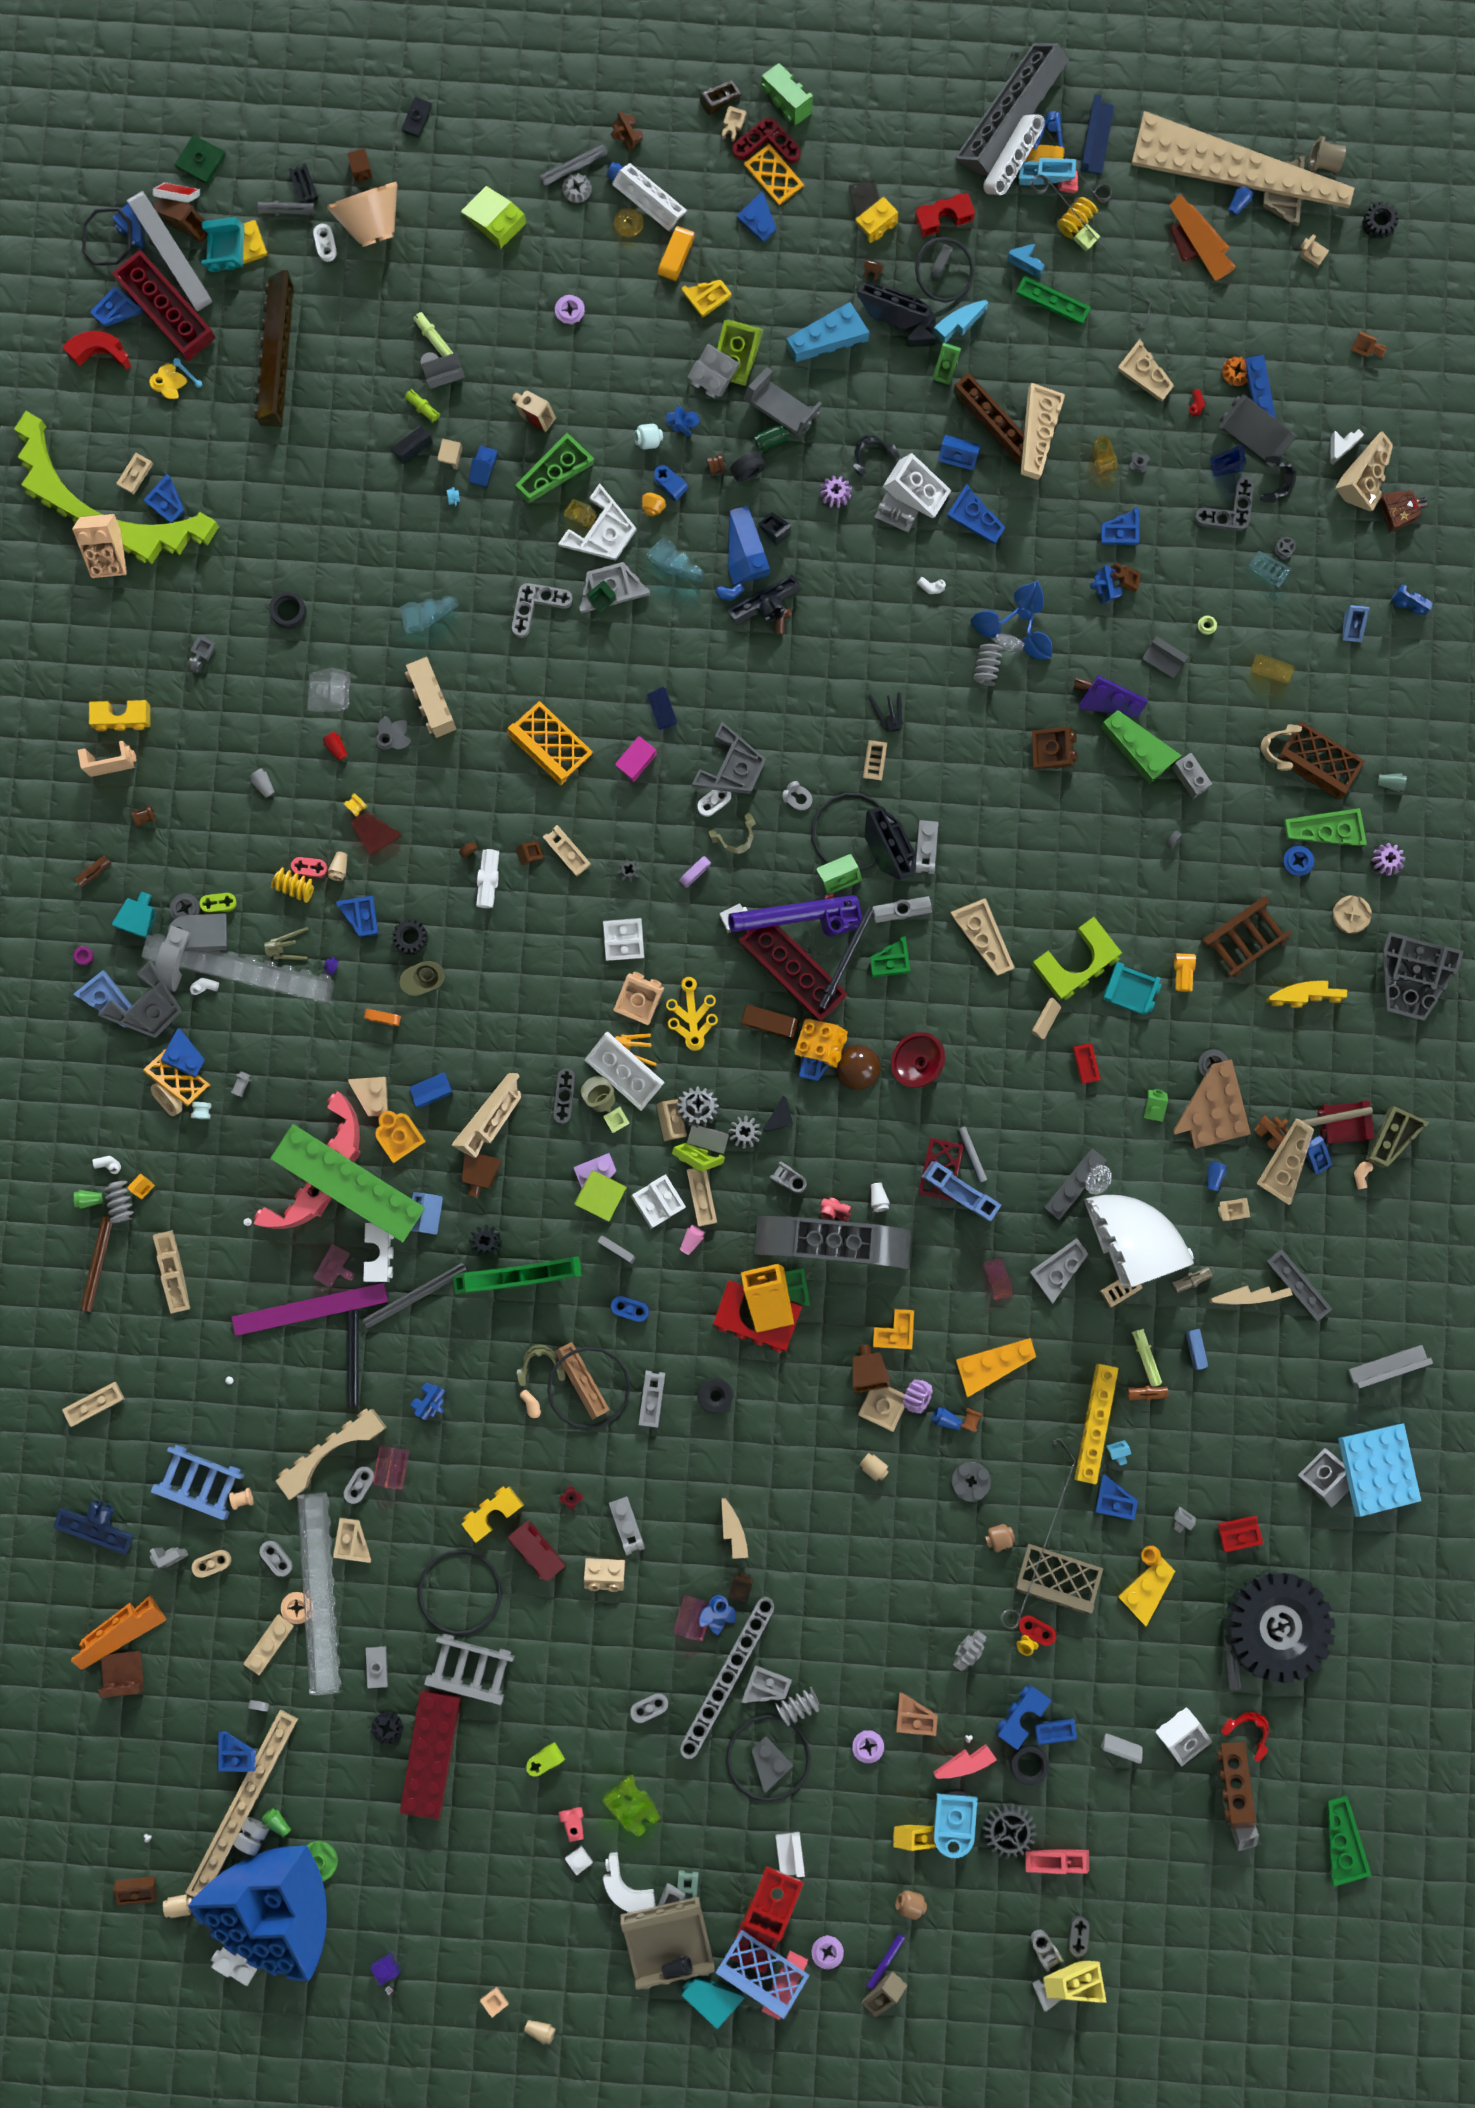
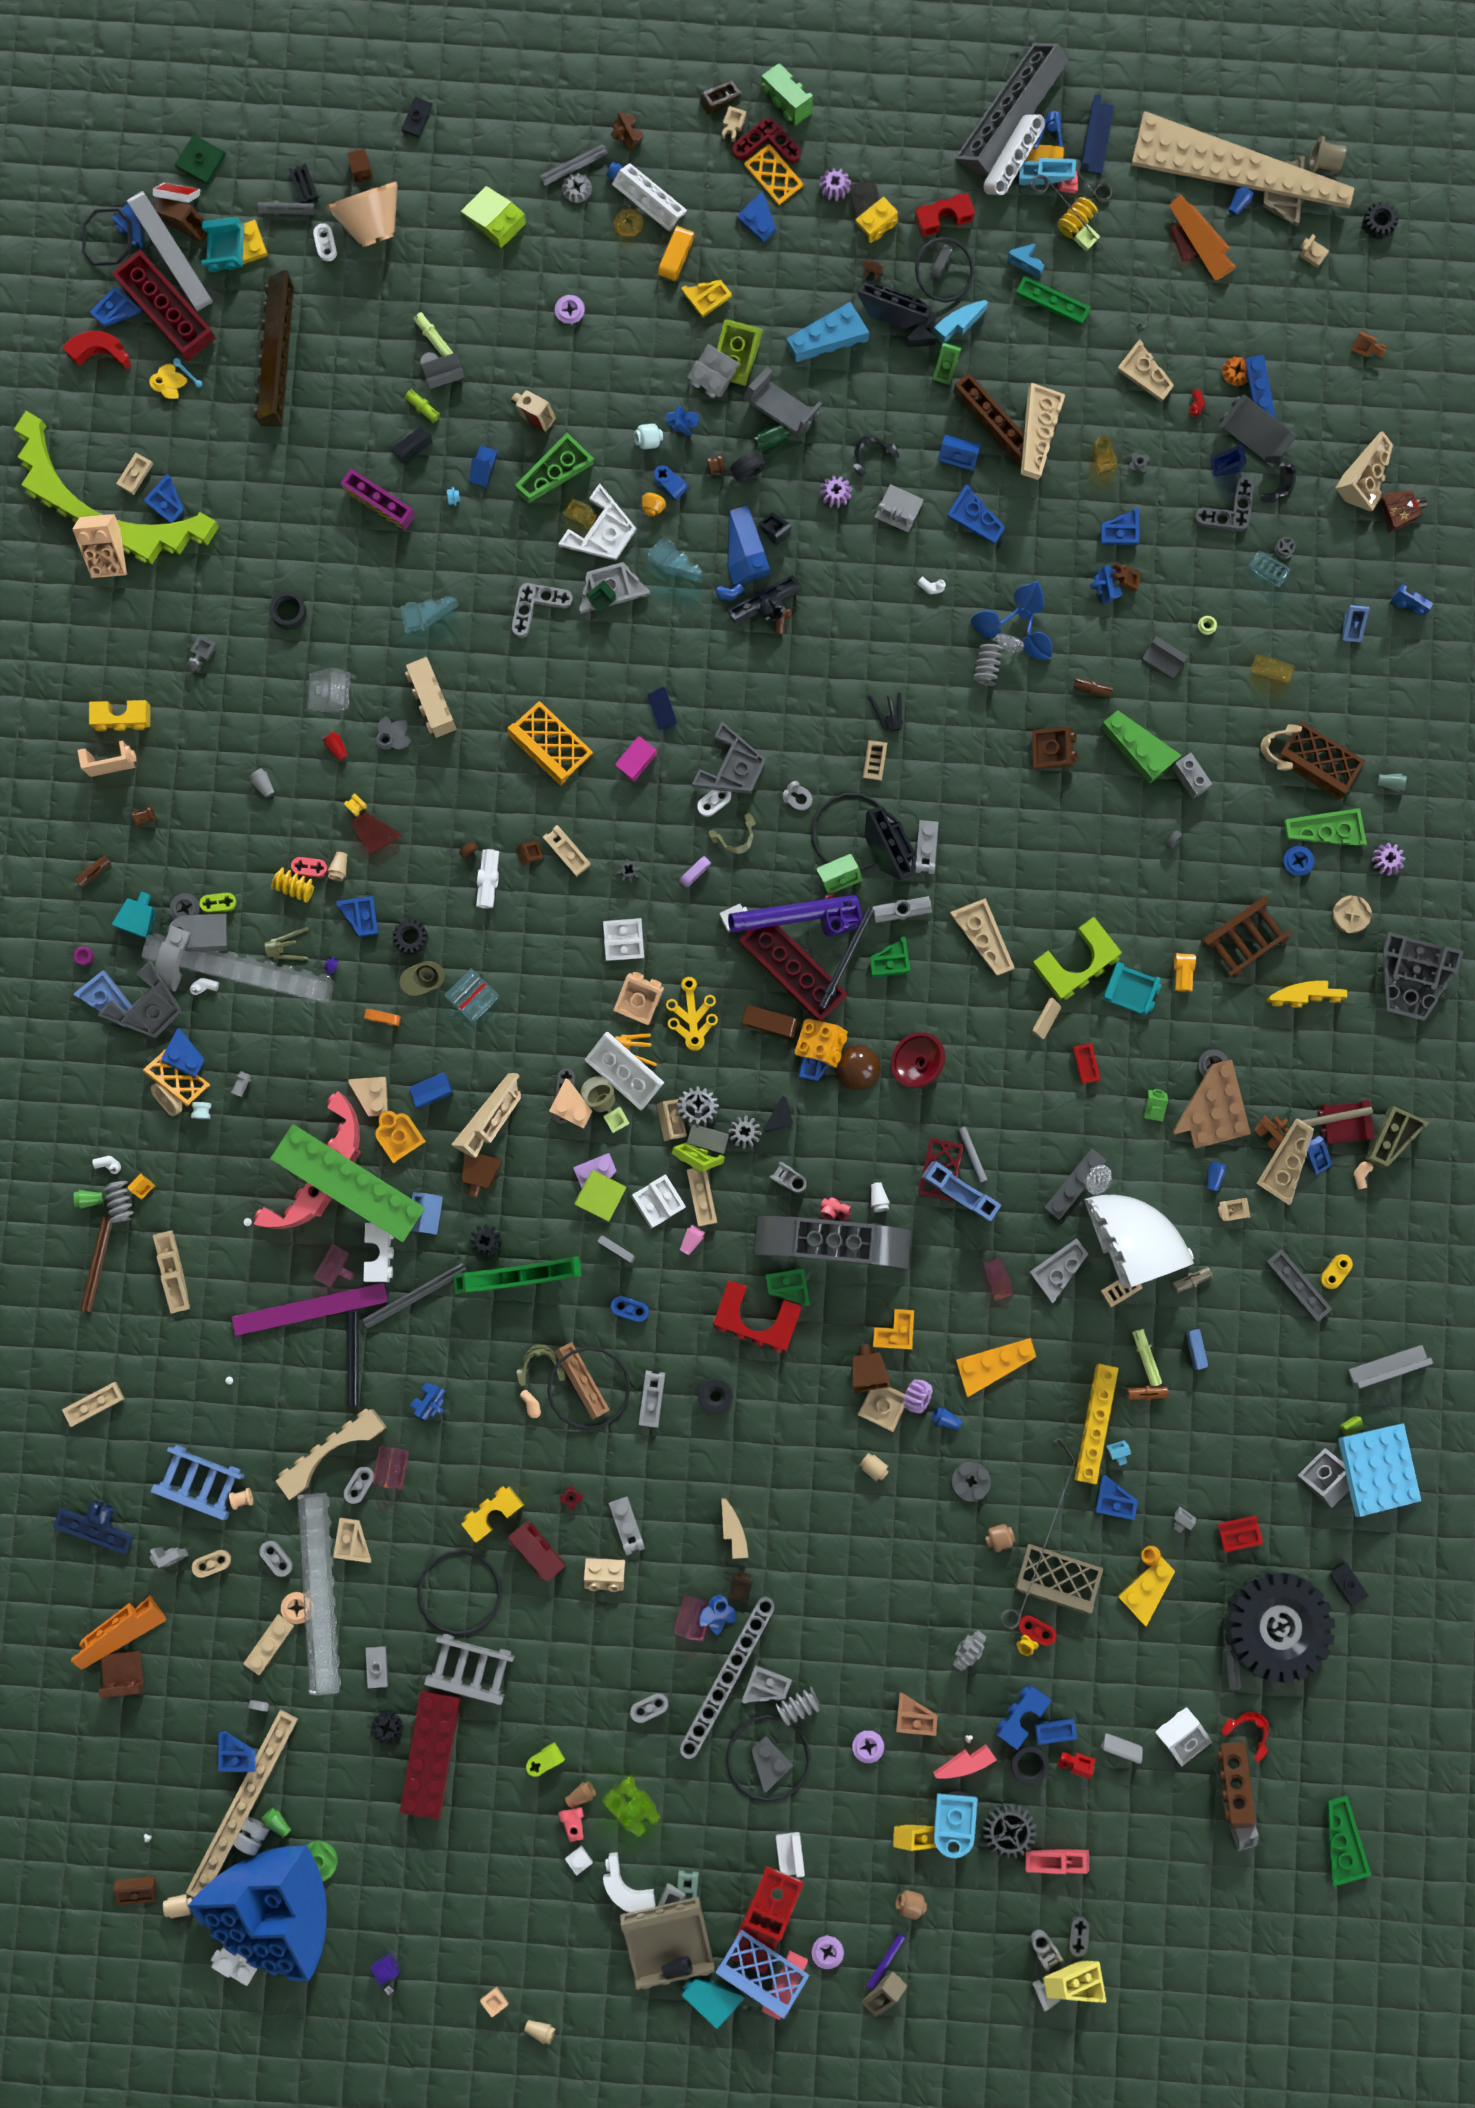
(377, 499): none -> magenta brick
(450, 453): tan panel -> none
(472, 995): none -> clear light blue slope
(571, 1105): none -> light nougat wing
(582, 1794): none -> medium nougat cone
(768, 1297): light orange slope -> none
(835, 178): none -> lavender gear
(917, 486): white slope -> none
(971, 1420): dark orange bush -> none
(1080, 1764): none -> red plate
(1110, 697): dark purple wing -> none
(1244, 1296): tan slope -> none
(1335, 1270): none -> yellow plate
(1341, 446): white slope -> none
(1348, 1584): none -> black plate
(1352, 1426): none -> lime slope

